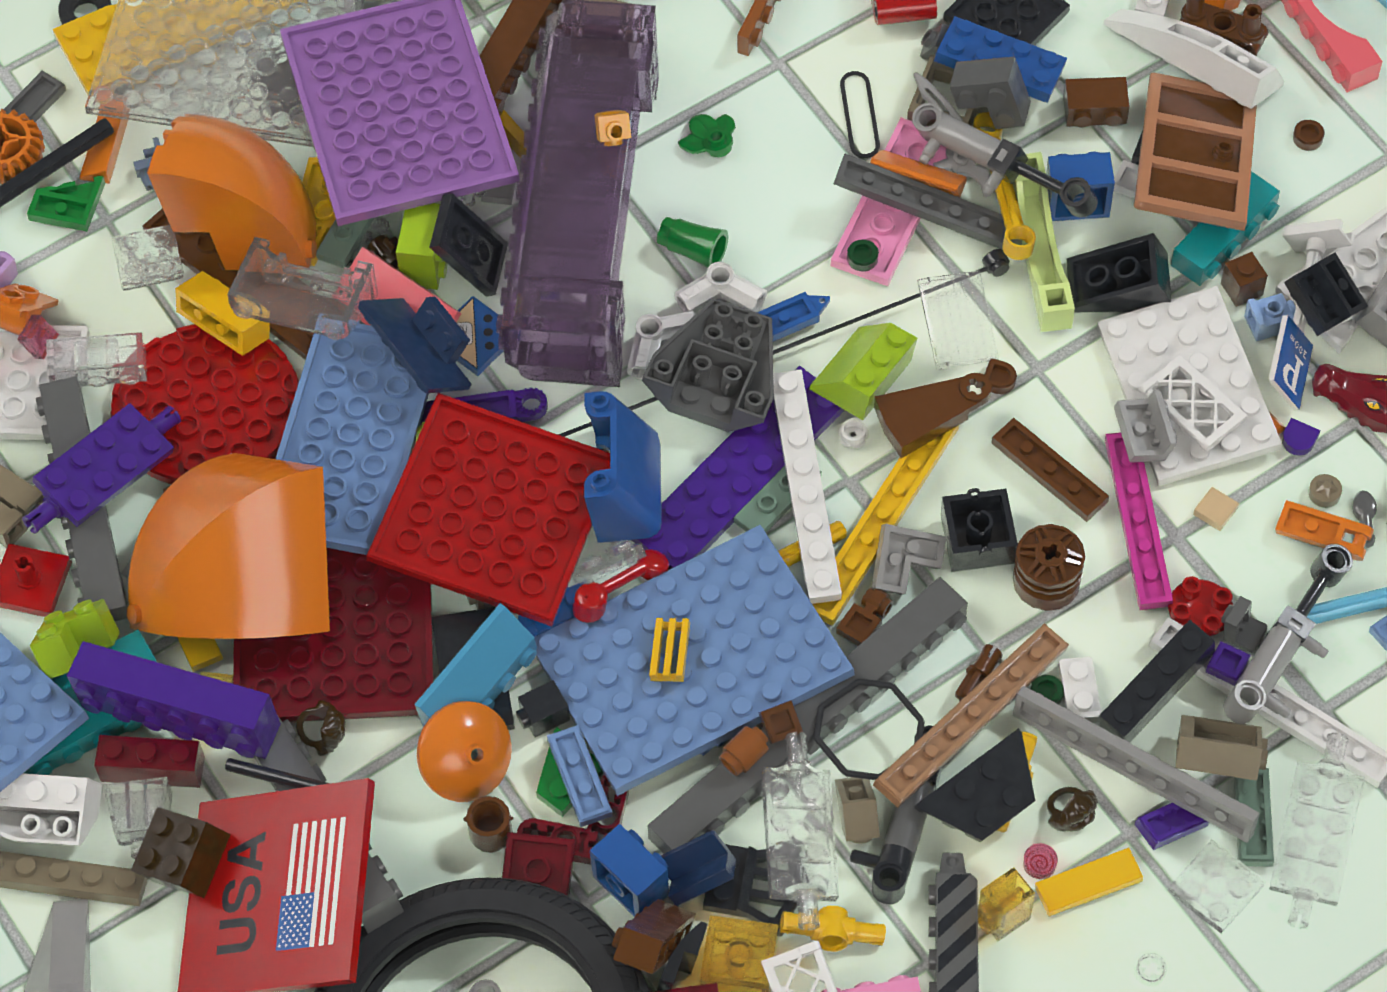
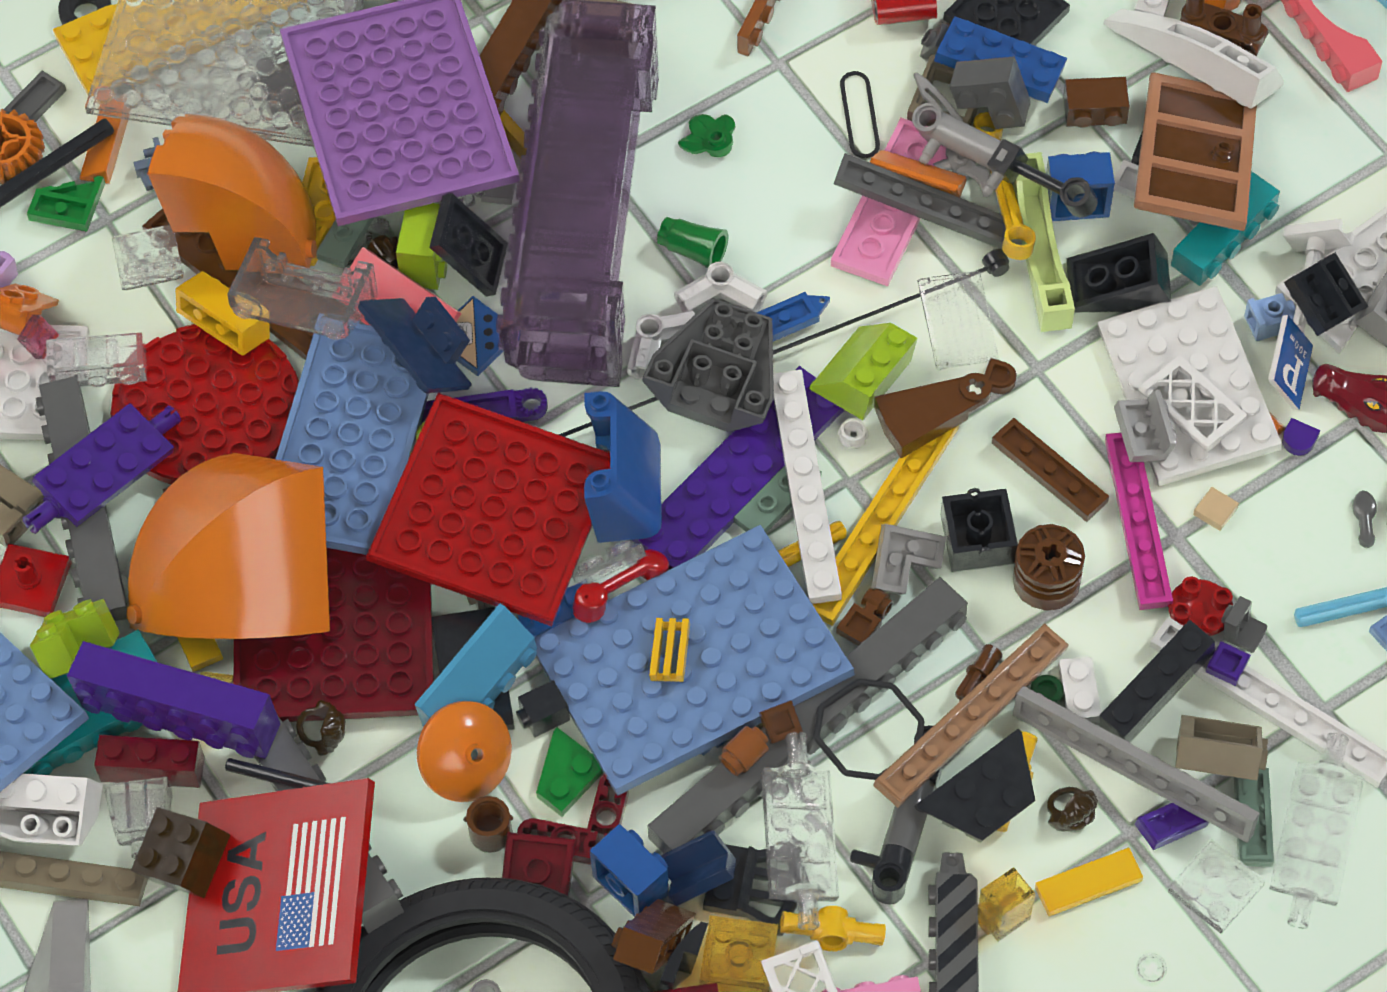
(579, 776): medium blue tile -> none
(612, 127): light orange plate -> none
(857, 809): dark tan slope -> none
(862, 255): dark green tile -> none
(1040, 861): clear pink tile -> none
(1243, 279): reddish brown brick -> none
(1283, 641): light grey piece -> none
(1308, 135): reddish brown tile -> none
(1322, 528): orange plate -> none
(1325, 490): dark tan tile -> none

